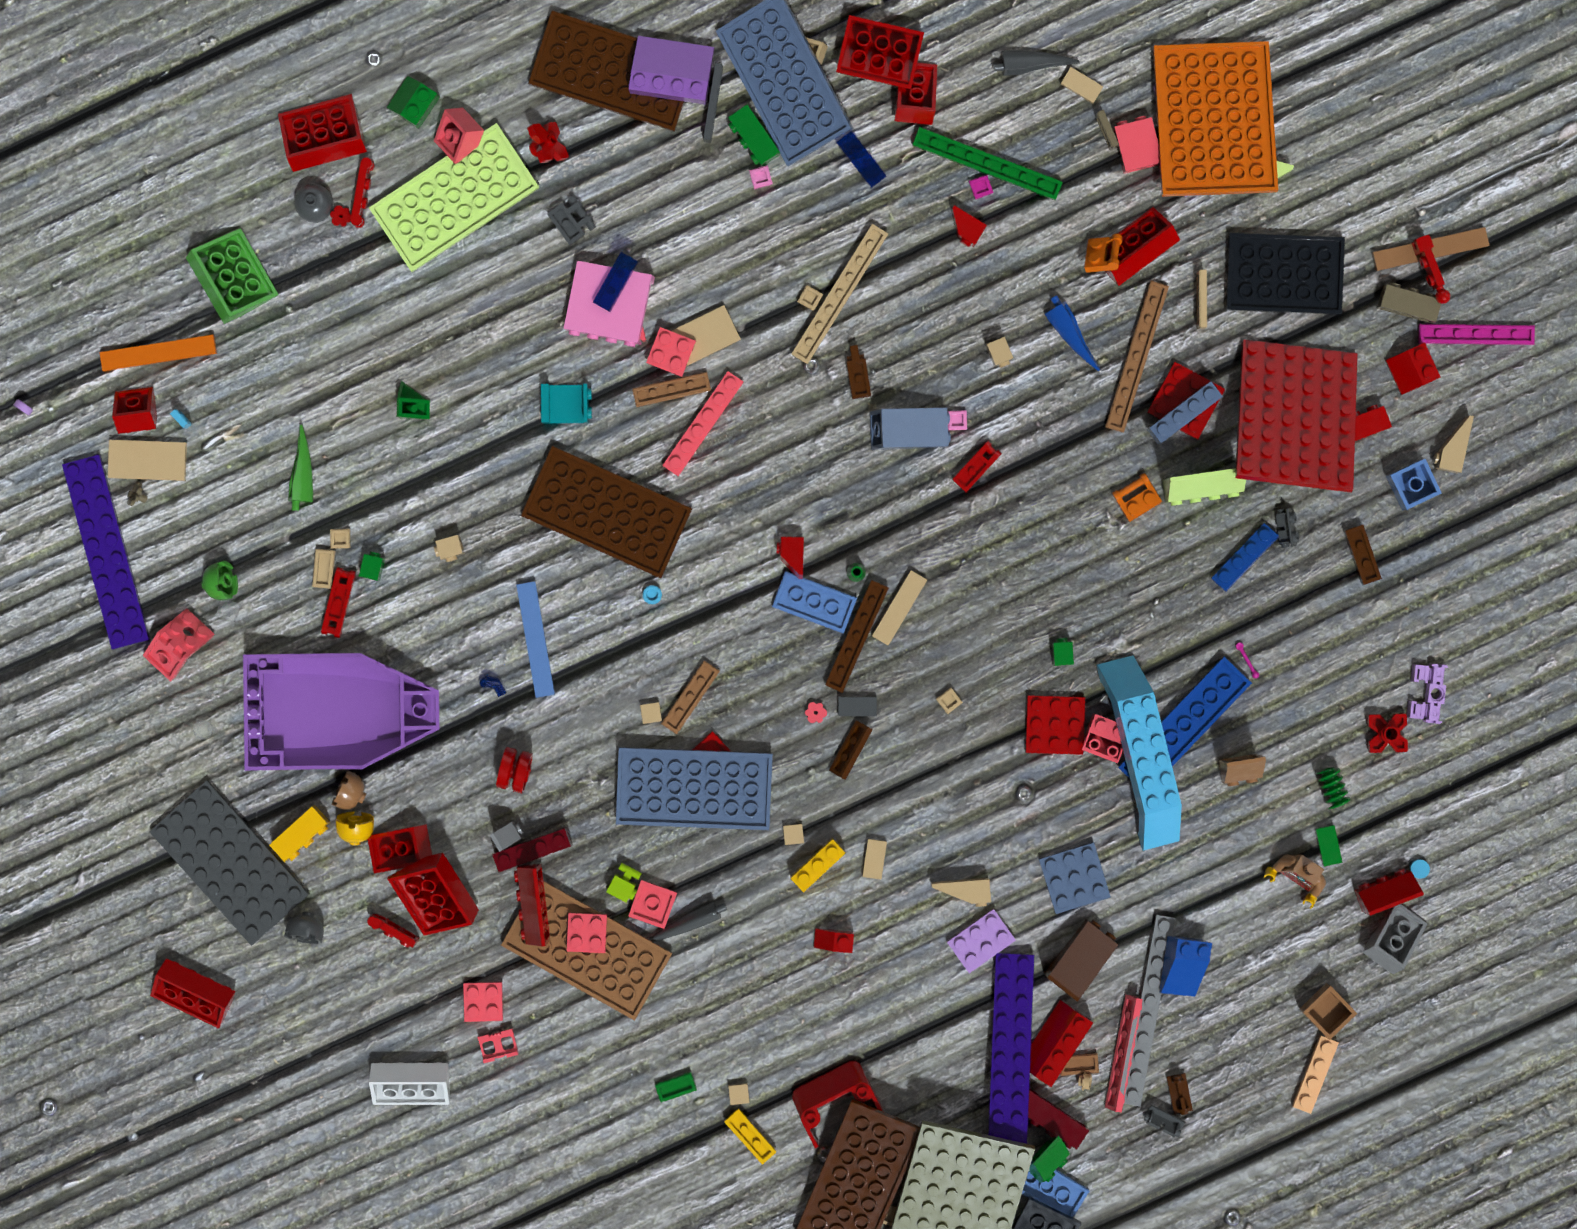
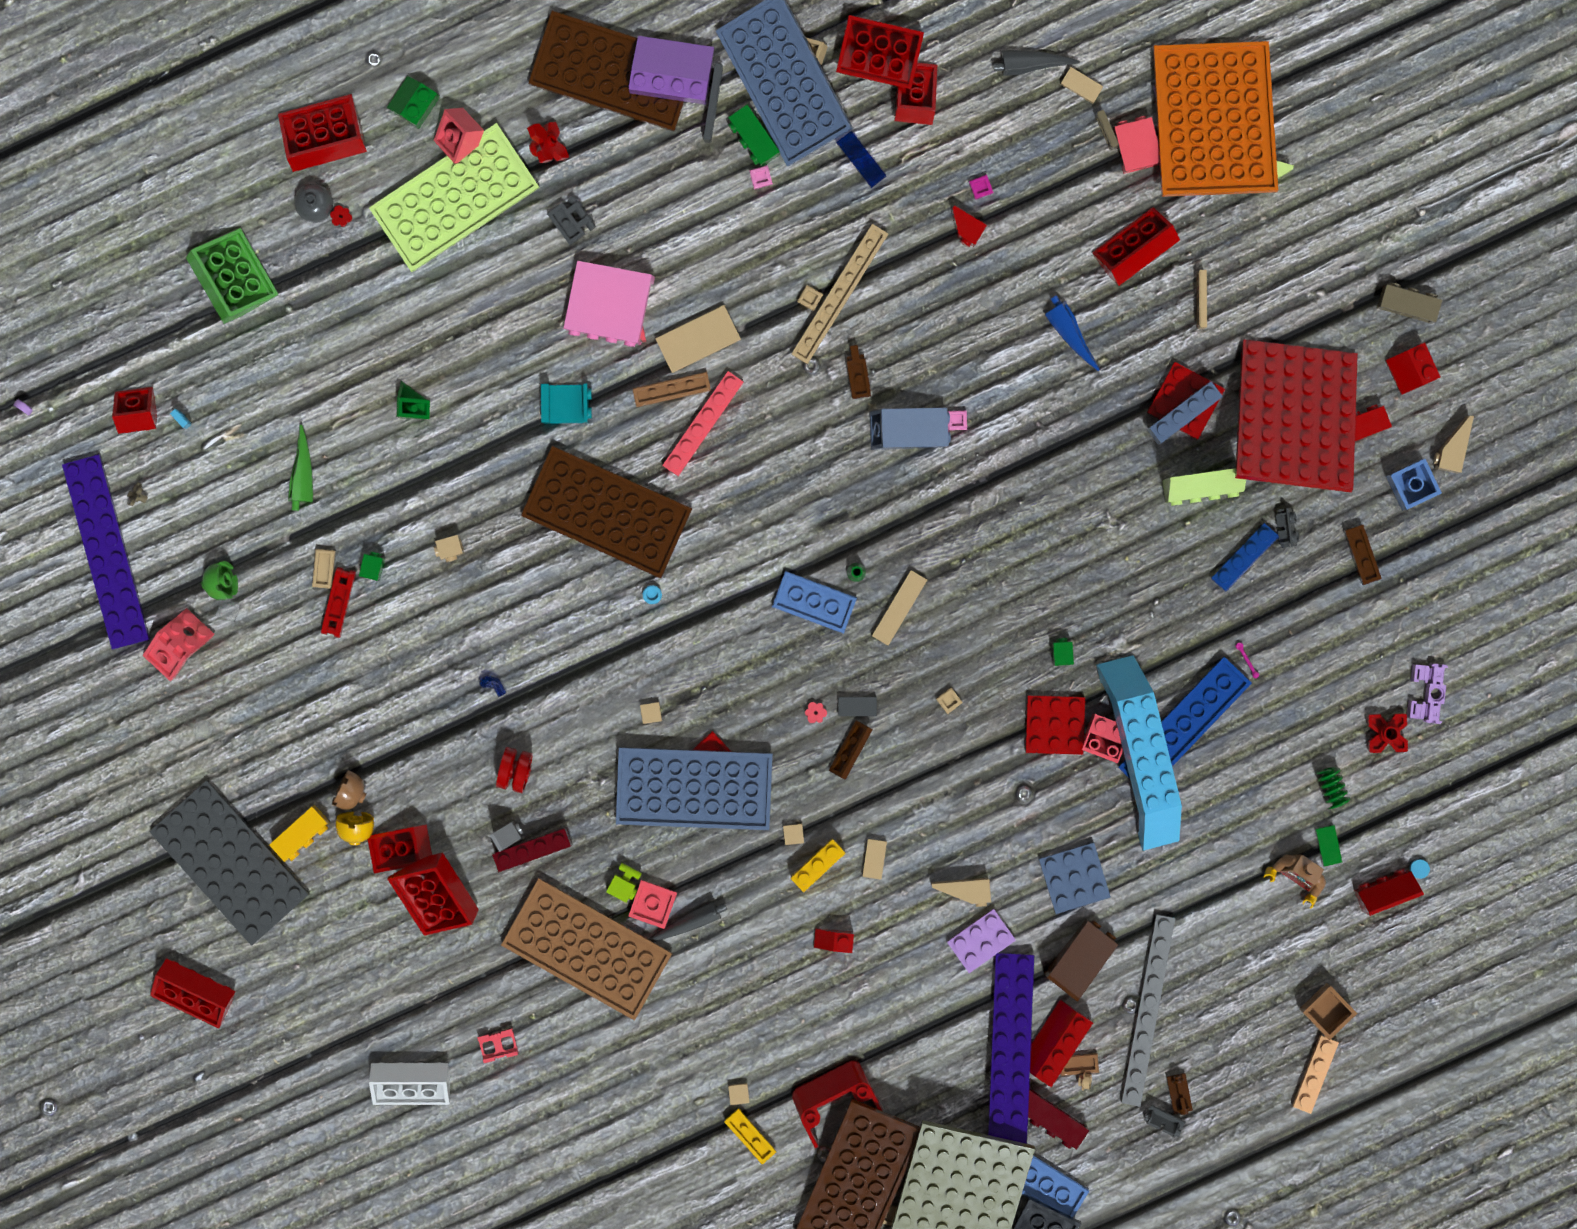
(147, 460): tan tile -> none
(158, 353): orange tile -> none
(305, 929): dark grey cylinder -> none
(330, 711): medium lavender windscreen -> none
(340, 538): tan tile -> none
(362, 186): red plate -> none
(392, 930): red hinge -> none
(483, 1001): coral plate -> none
(533, 904): red slope -> none
(535, 639): medium blue tile -> none
(586, 932): coral plate -> none
(615, 282): clear blue tile -> none
(671, 352): coral plate -> none
(675, 1087): green tile -> none
(690, 697): medium nougat tile -> none
(791, 554): red slope -> none
(856, 636): reddish brown plate -> none
(976, 467): red plate -> none
(987, 163): green plate -> none
(999, 352): tan brick -> none
(1048, 1159): green slope -> none
(1097, 253): orange plate -> none
(1123, 1053): coral plate -> none
(1137, 356): medium nougat tile -> none
(1140, 503): orange plate -> none
(1184, 965): blue slope -> none
(1241, 768): medium nougat slope -> none
(1285, 273): black plate -> none
(1395, 939): light grey slope -> none
(1423, 247): red plate -> none
(1442, 247): medium nougat tile -> none
(1476, 334): dark pink tile -> none

